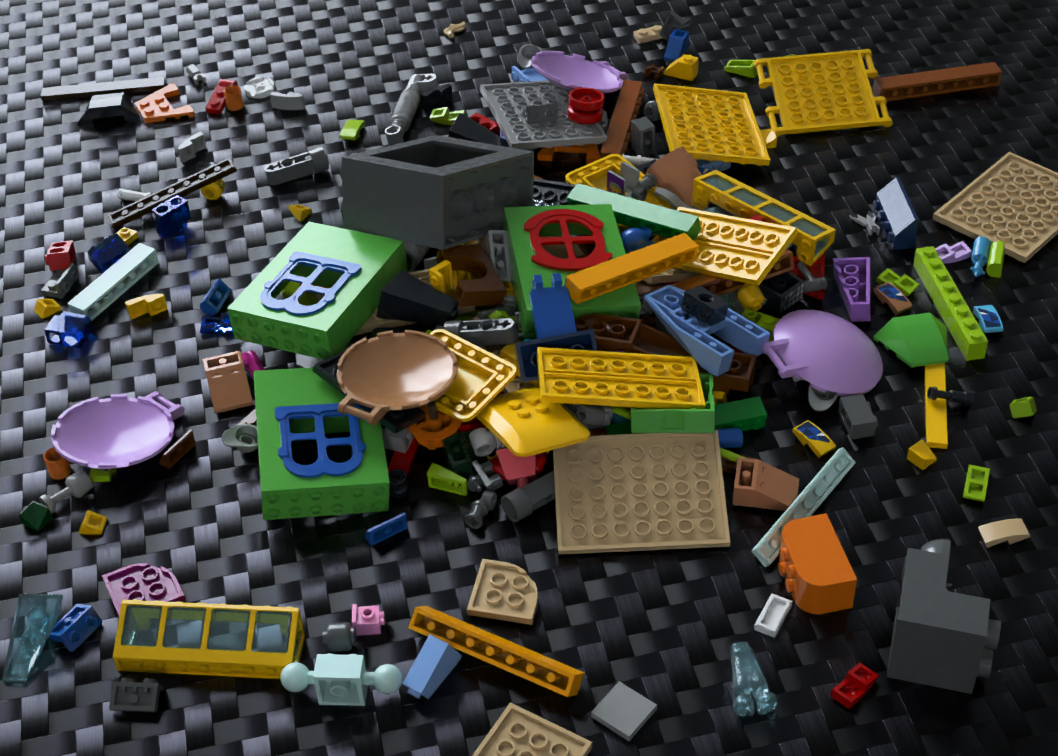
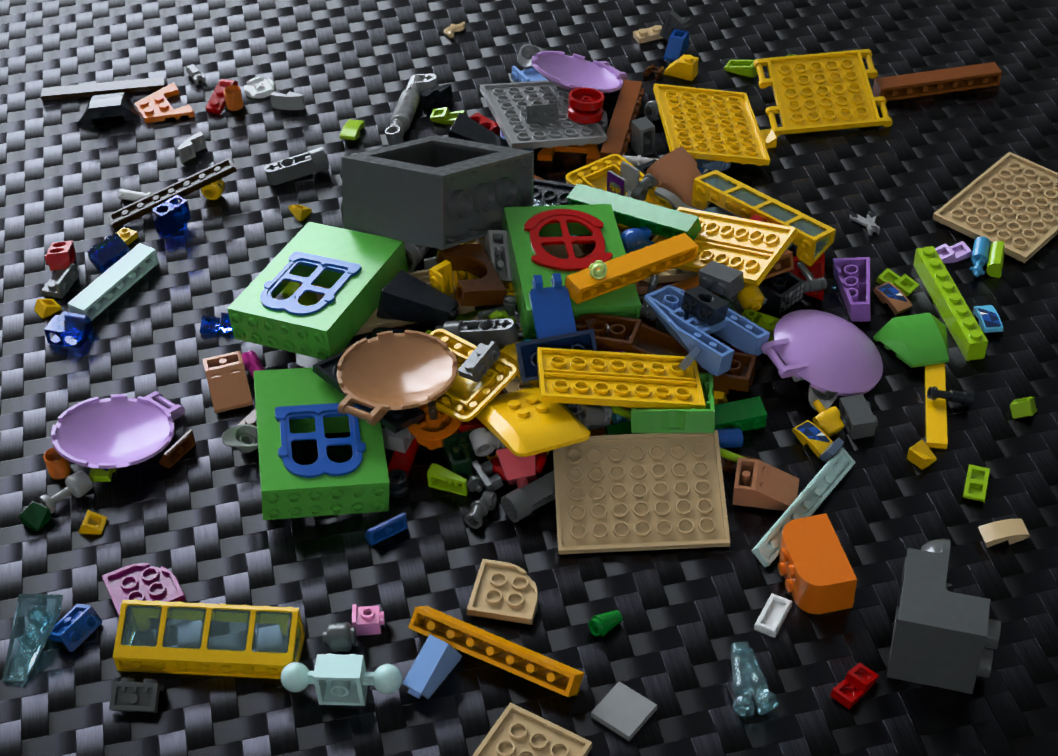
(149, 304): yellow slope -> none
(215, 298): blue brick -> none
(479, 361): none -> dark grey bracket
(598, 274): none -> yellowish green plate
(604, 622): none -> green cone
(646, 311): none -> dark grey piece
(690, 358): none -> sand blue tile
(721, 279): none -> dark grey brick
(828, 419): none -> yellow piece
(831, 450): none -> sand blue tile
(896, 215): slope -> none

